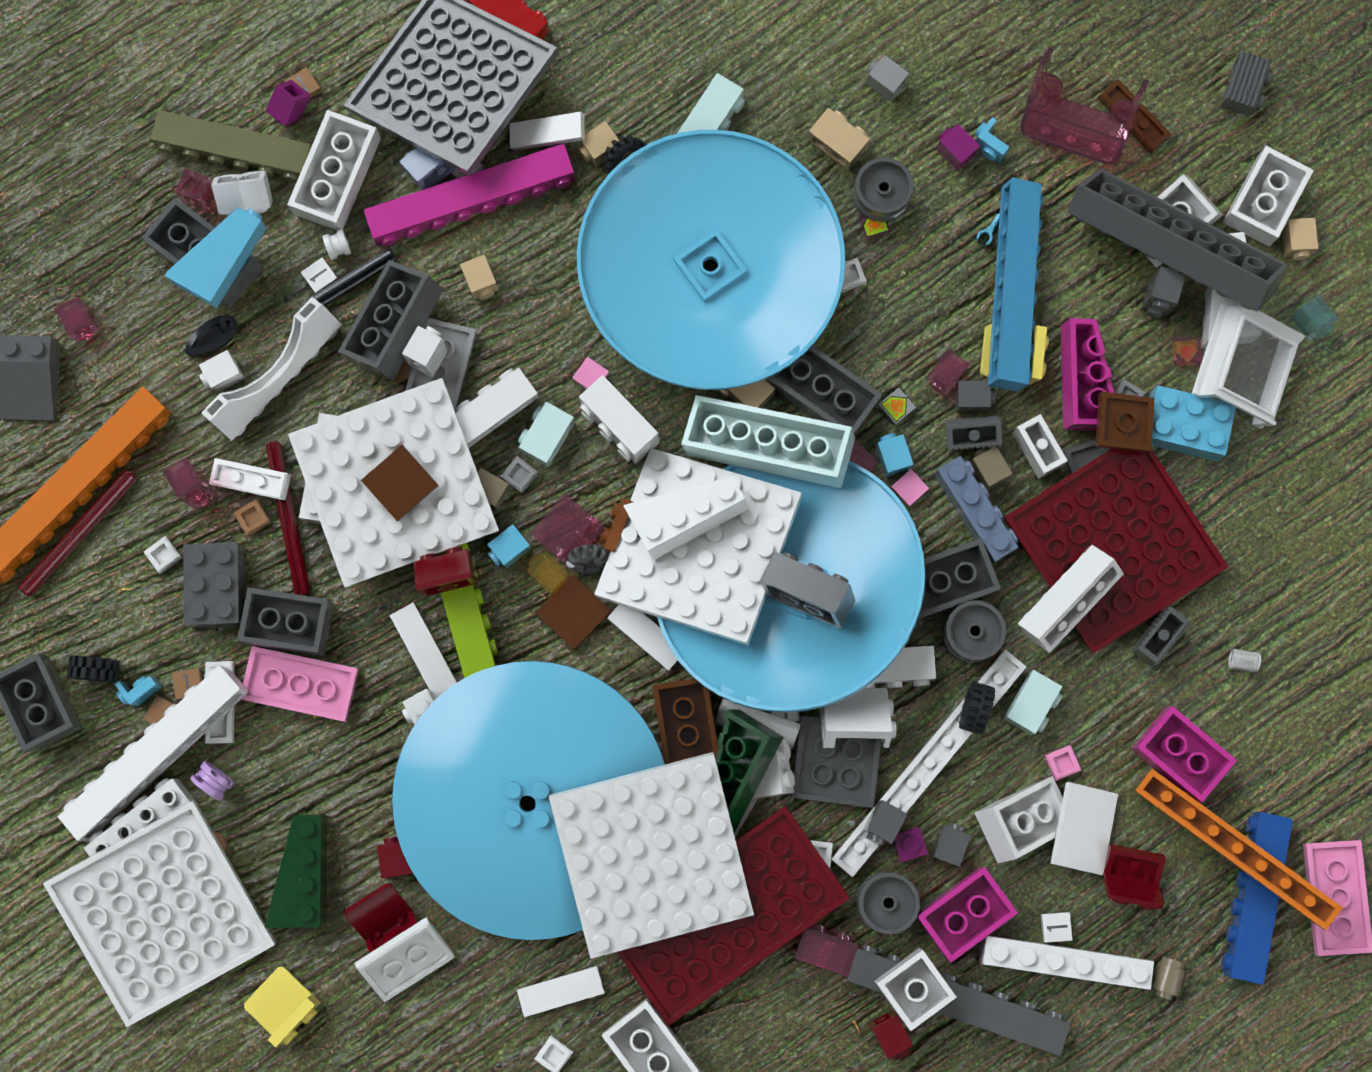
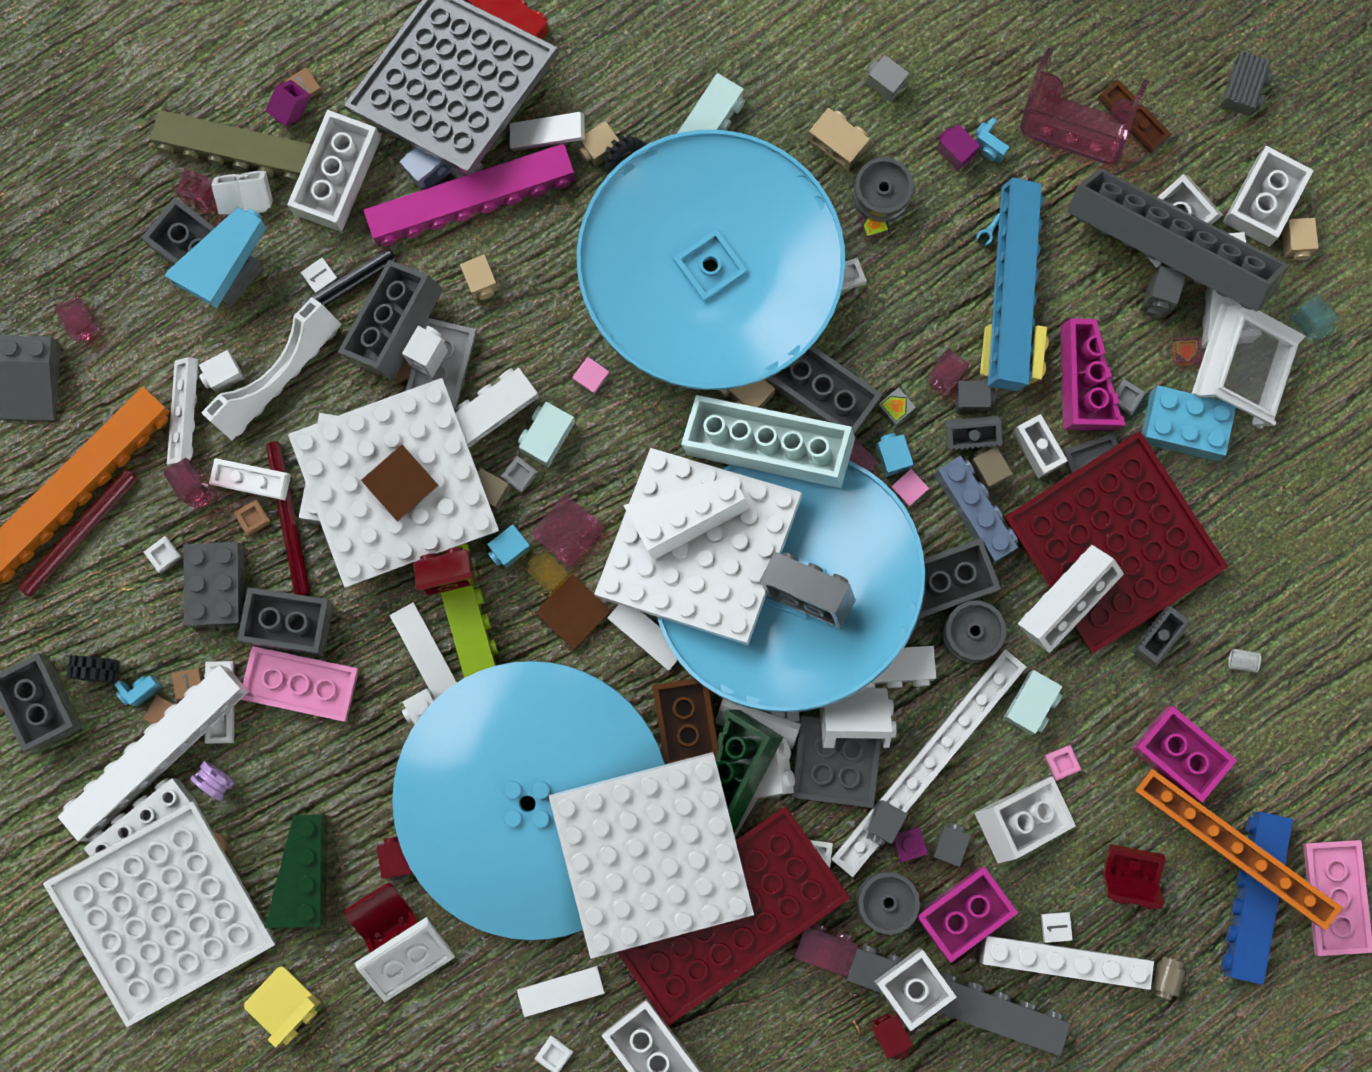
(182, 410): none -> white plate
(211, 336): black arm -> none
(336, 244): white wheel -> none
(579, 559): dark grey gear -> none
(611, 536): dark orange plate -> none
(618, 420): white brick -> none
(977, 707): black tyre -> none
(1084, 828): white tile -> none
(1125, 422): reddish brown plate -> none

